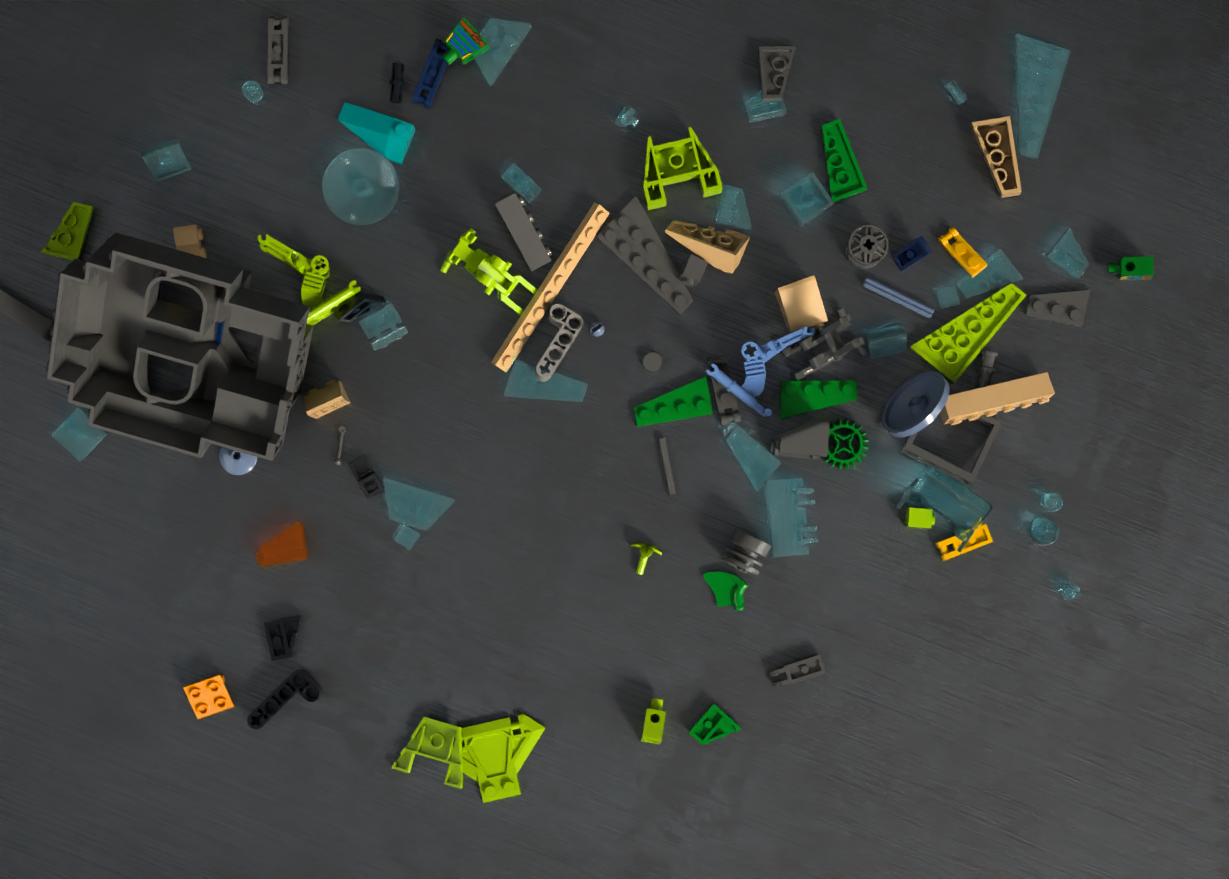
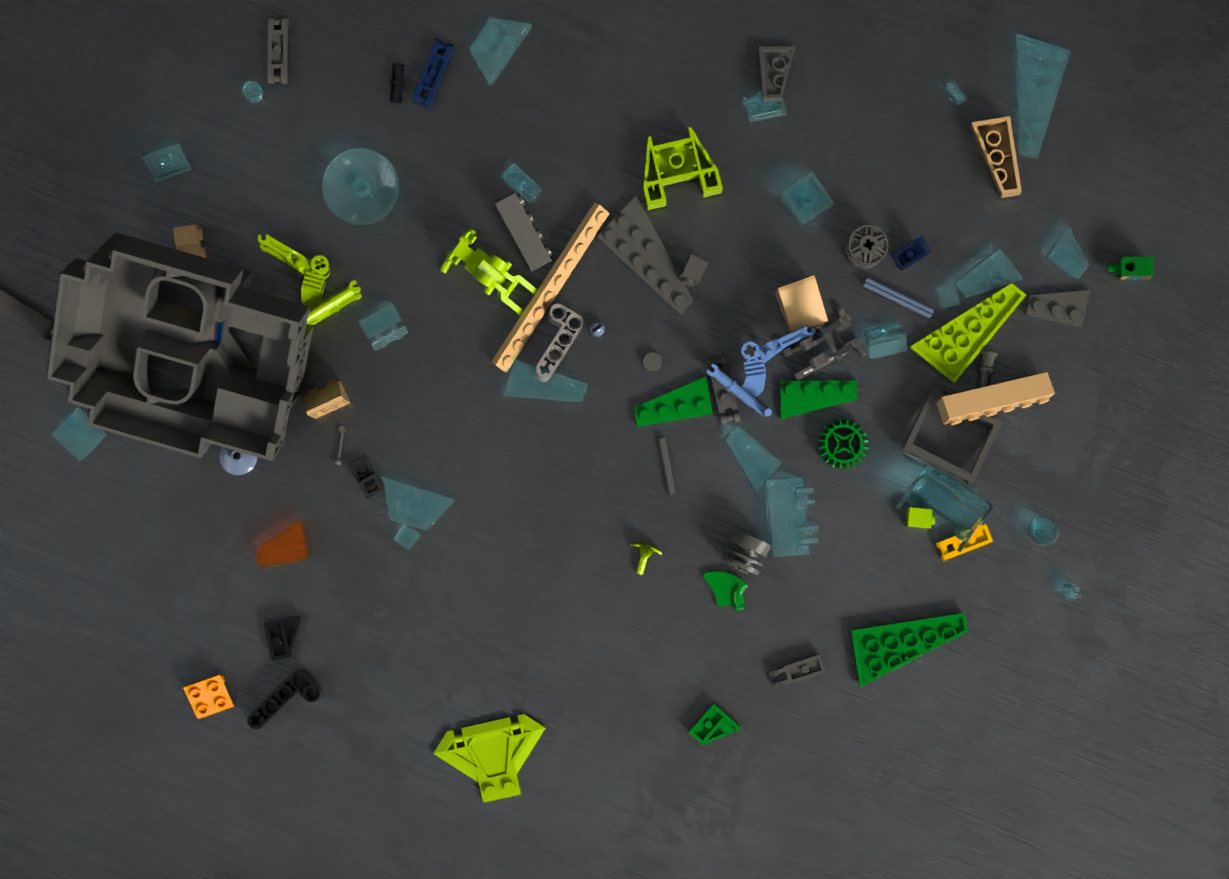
(70, 236): lime wing -> none
(358, 307): black wing -> none
(381, 132): teal wedge -> none
(435, 741): lime wing -> none
(464, 43): torso -> none
(626, 118): clear light blue tile -> none
(652, 731): lime torso -> none
(717, 248): tan wedge -> none
(733, 209): clear light blue wing -> none
(804, 441): dark grey windscreen -> none
(842, 167): green wing -> none
(895, 644): none -> green wing
(915, 404): sand blue dish -> none
(962, 252): yellow plate -> none
(1055, 501): clear light blue wheel -> none

